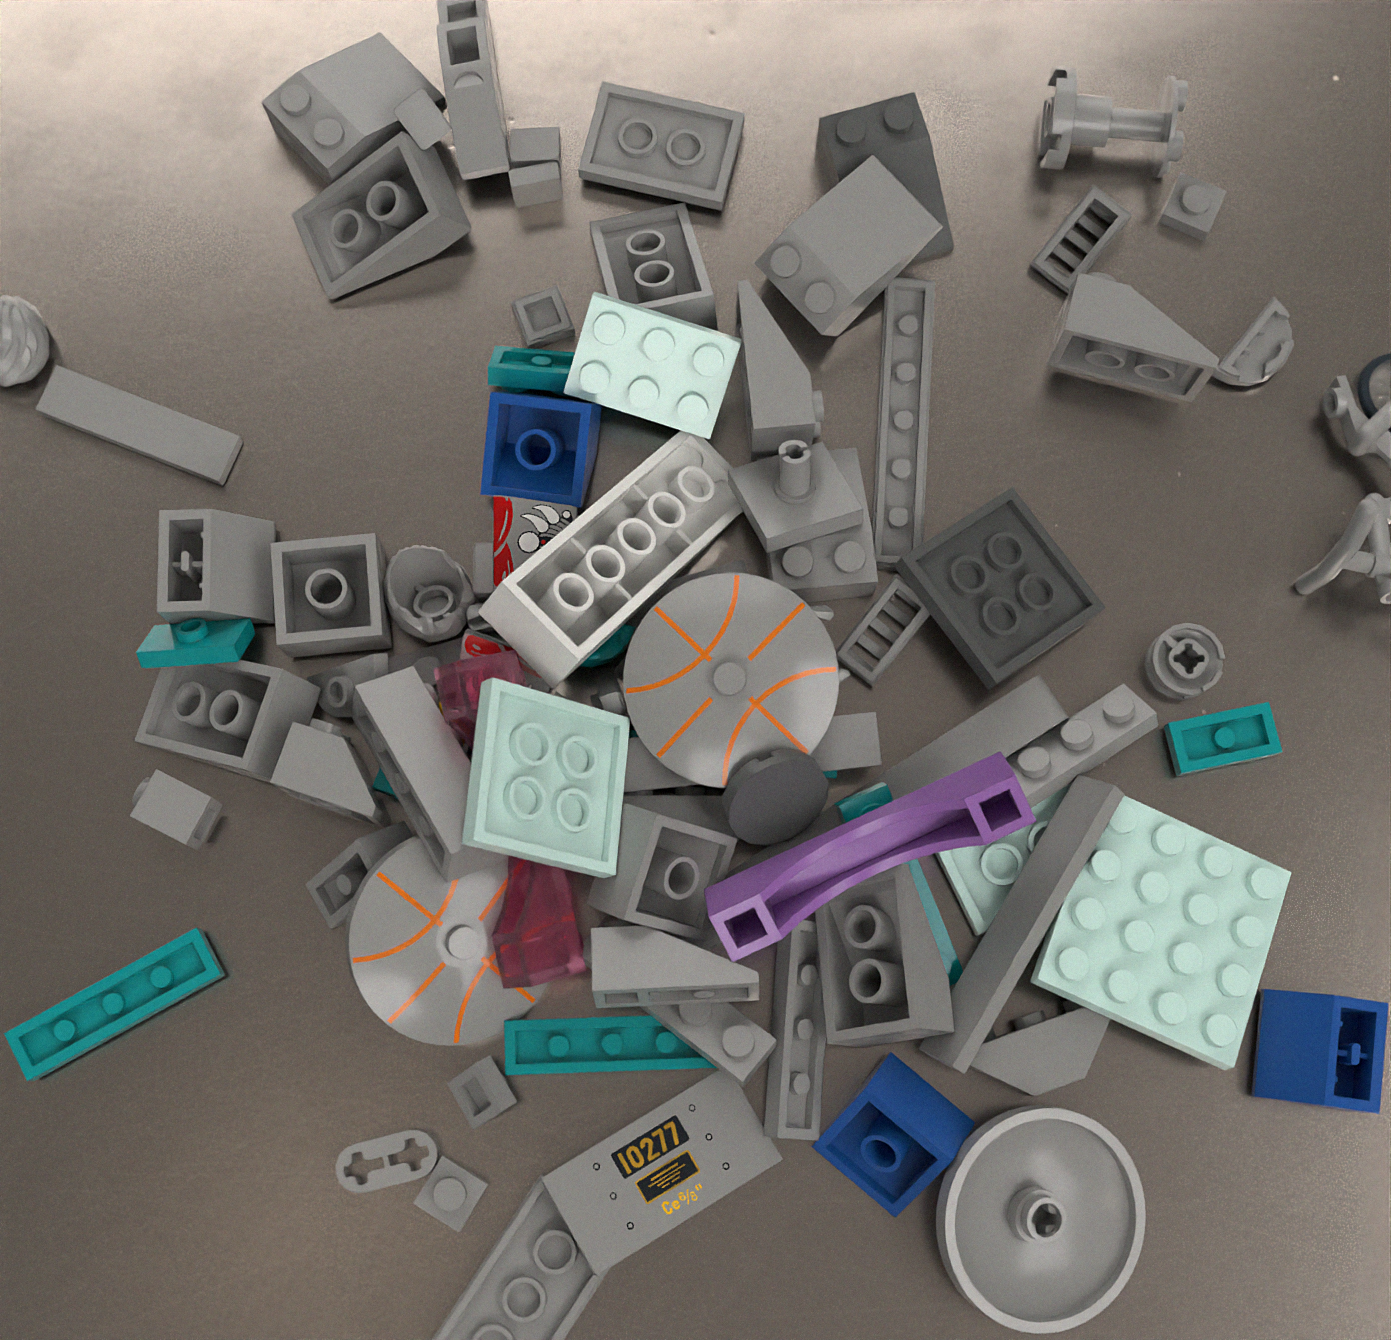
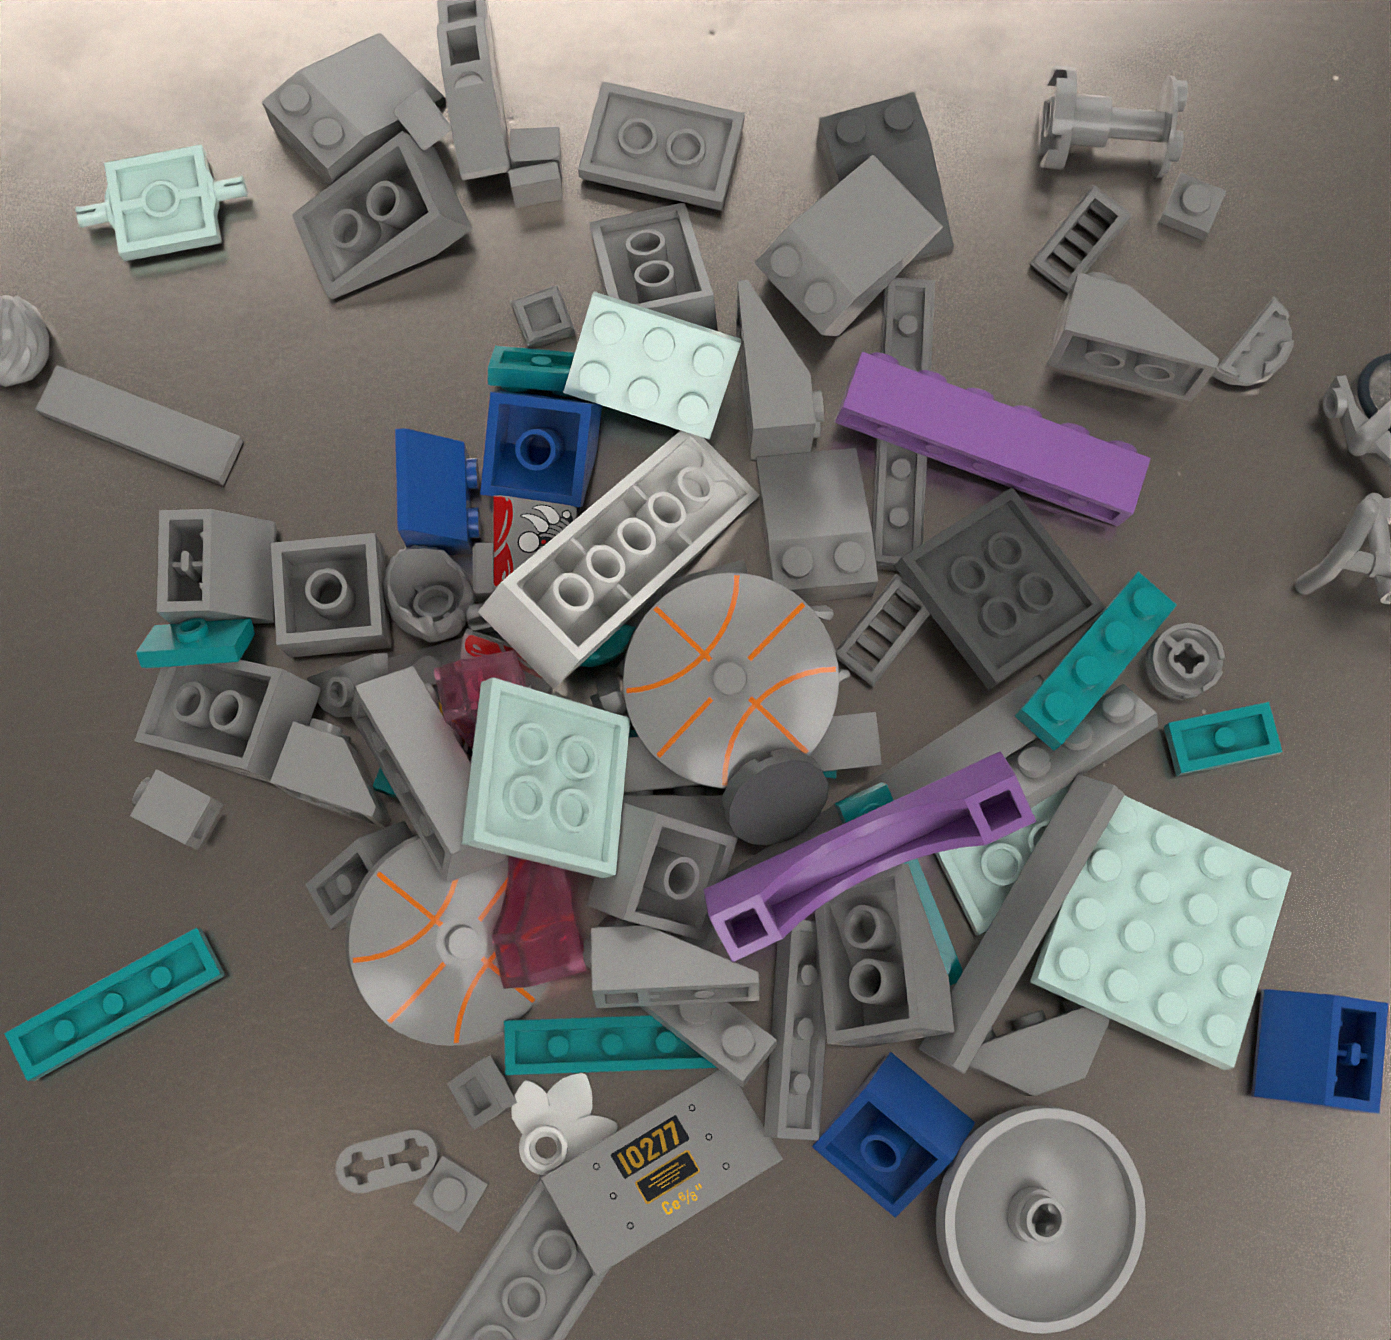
(162, 202): none -> light aqua plate
(435, 492): none -> blue slope
(558, 1114): none -> white plate
(795, 495): light grey tile -> none
(993, 438): none -> medium lavender brick
(1095, 661): none -> teal plate

